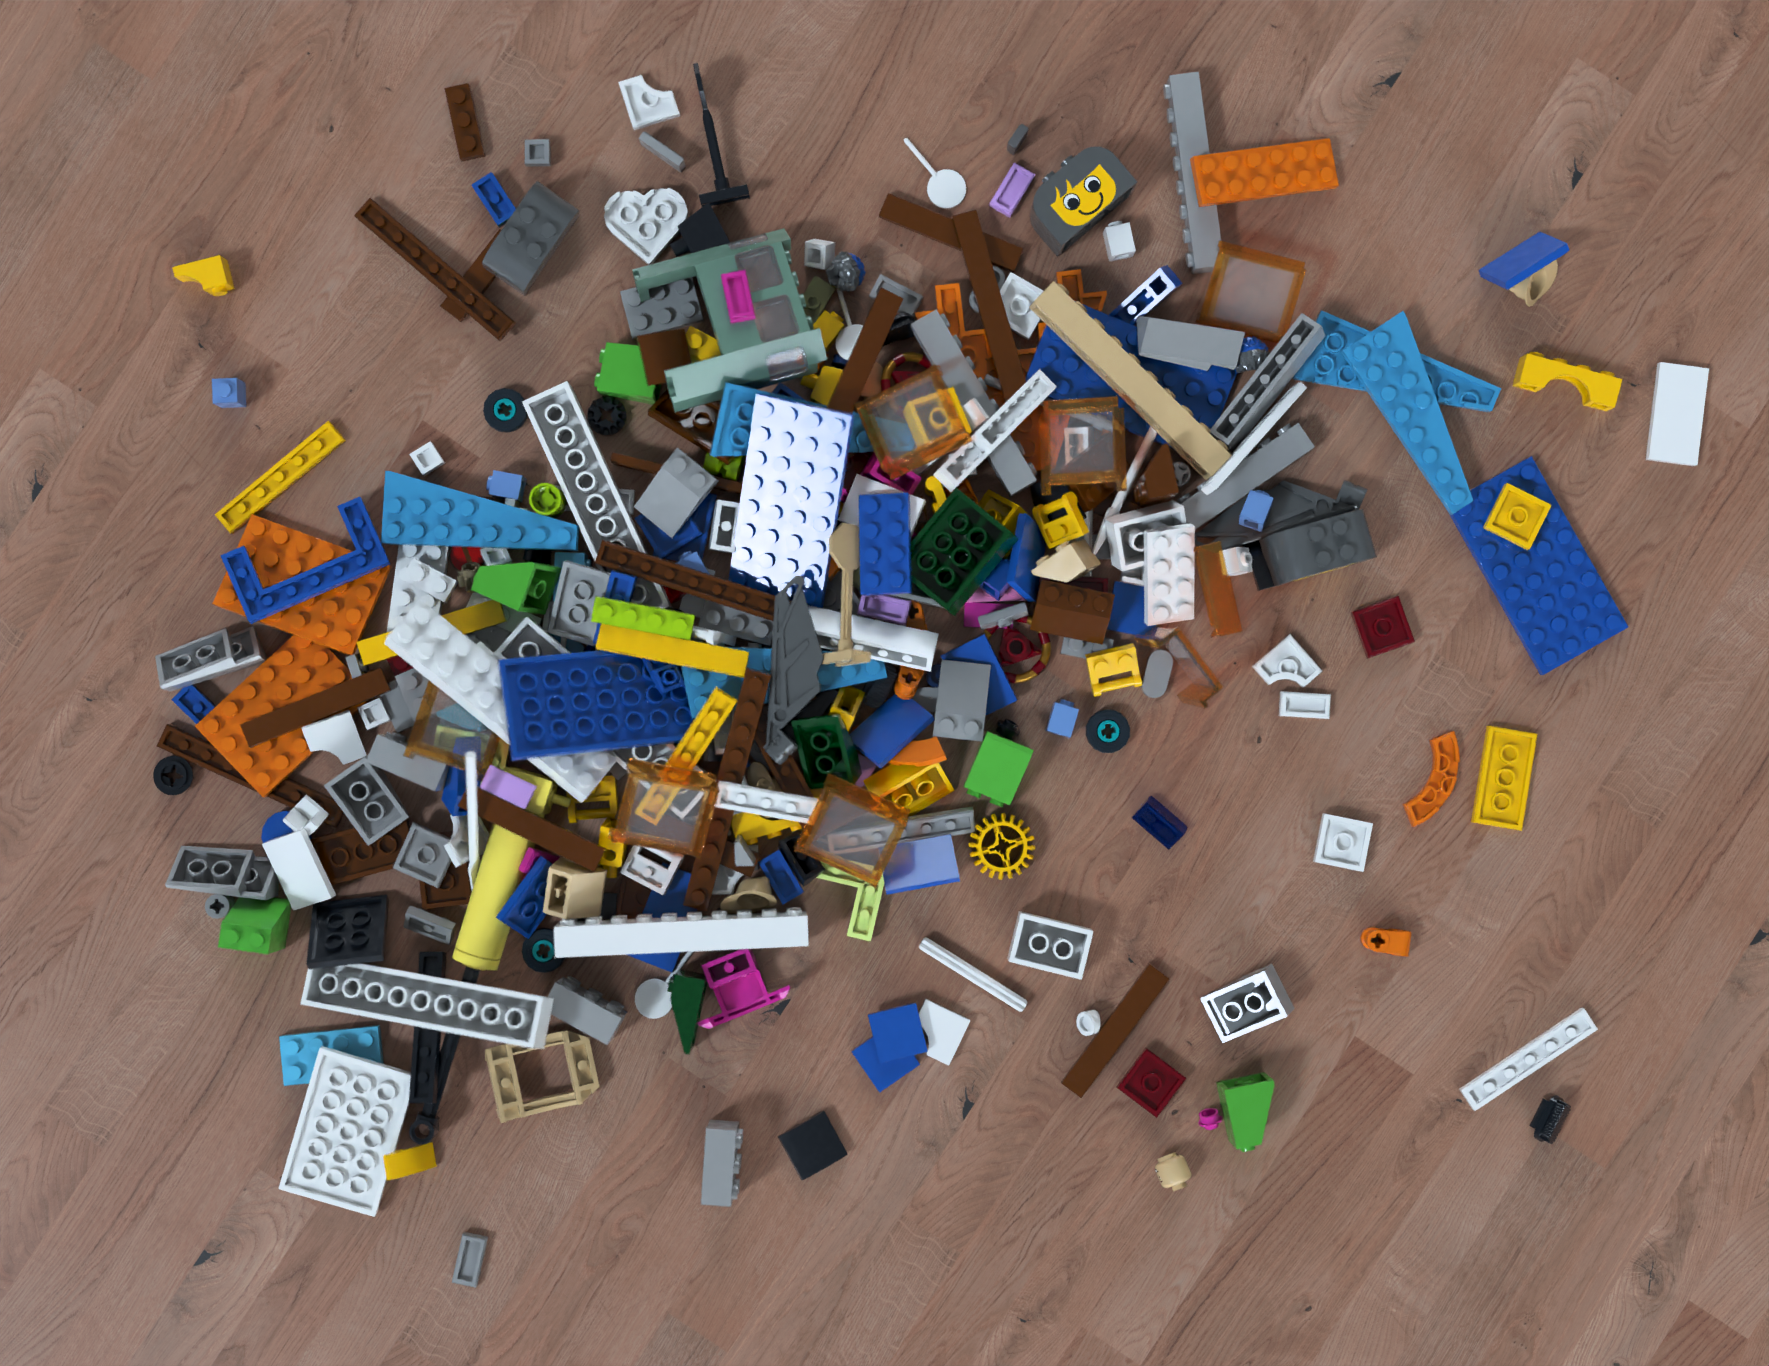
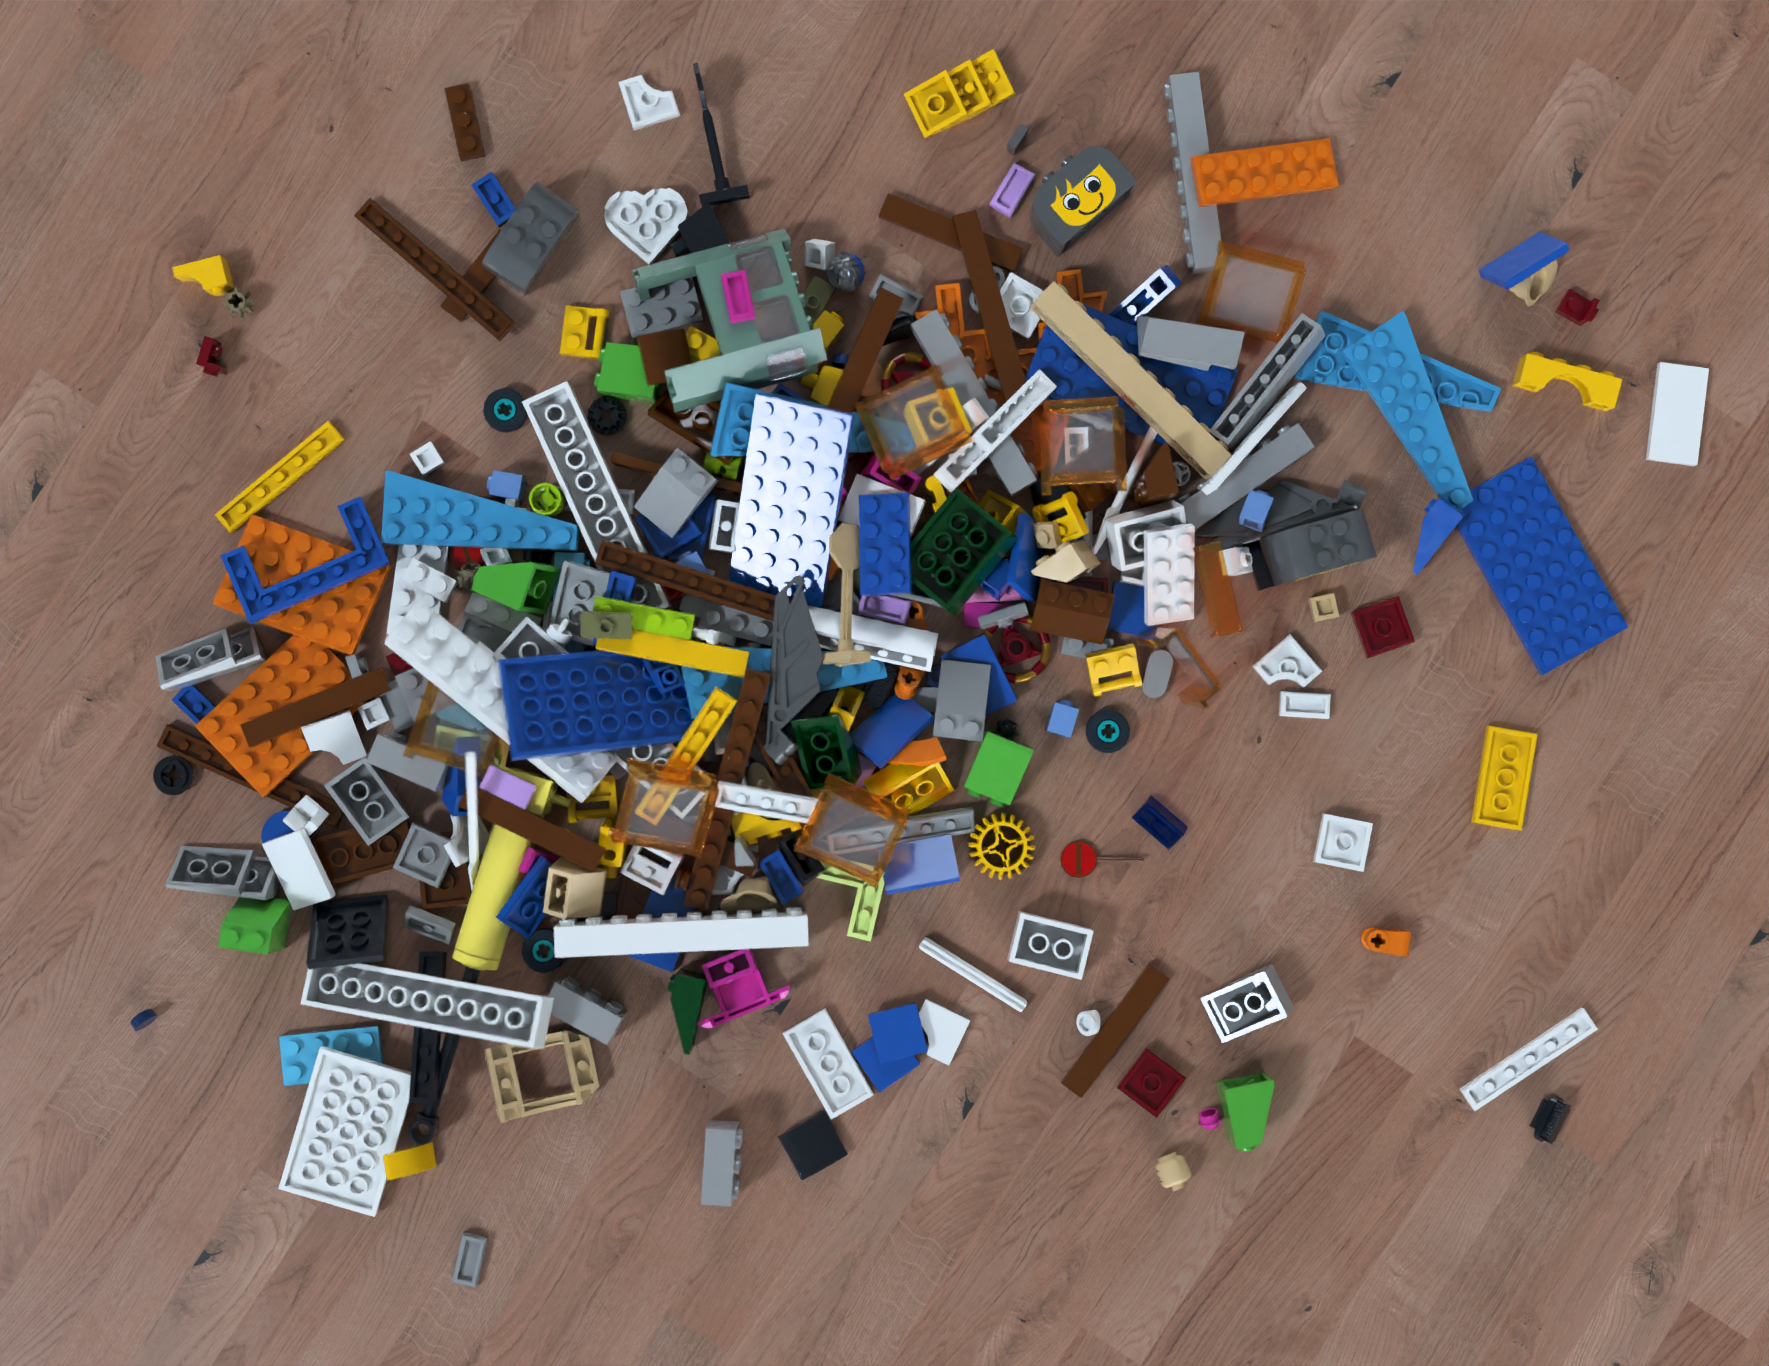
(143, 1019): none -> dark blue tile
(208, 355): none -> dark red bracket
(225, 904): light grey wheel -> none
(229, 392): medium blue brick -> none
(234, 298): none -> dark tan gear
(465, 620): yellow tile -> none
(537, 152): light grey plate -> none
(559, 632): none -> white tile
(577, 328): none -> yellow plate
(606, 625): none -> olive plate
(652, 995): white piece -> none
(662, 151): light grey tile -> none
(682, 879): none -> reddish brown bush
(828, 1063): none -> white tile
(847, 337): white piece -> none
(945, 187): white piece -> none
(959, 93): none -> yellow slope
(1047, 534): none -> tan plate
(1080, 859): none -> piece
(1119, 241): white brick -> none
(1251, 355): dark grey piece -> none
(1323, 607): none -> tan plate
(1437, 525): none -> blue slope
(1440, 782): orange tile -> none
(1517, 516): yellow plate -> none
(1577, 308): none -> dark red bracket

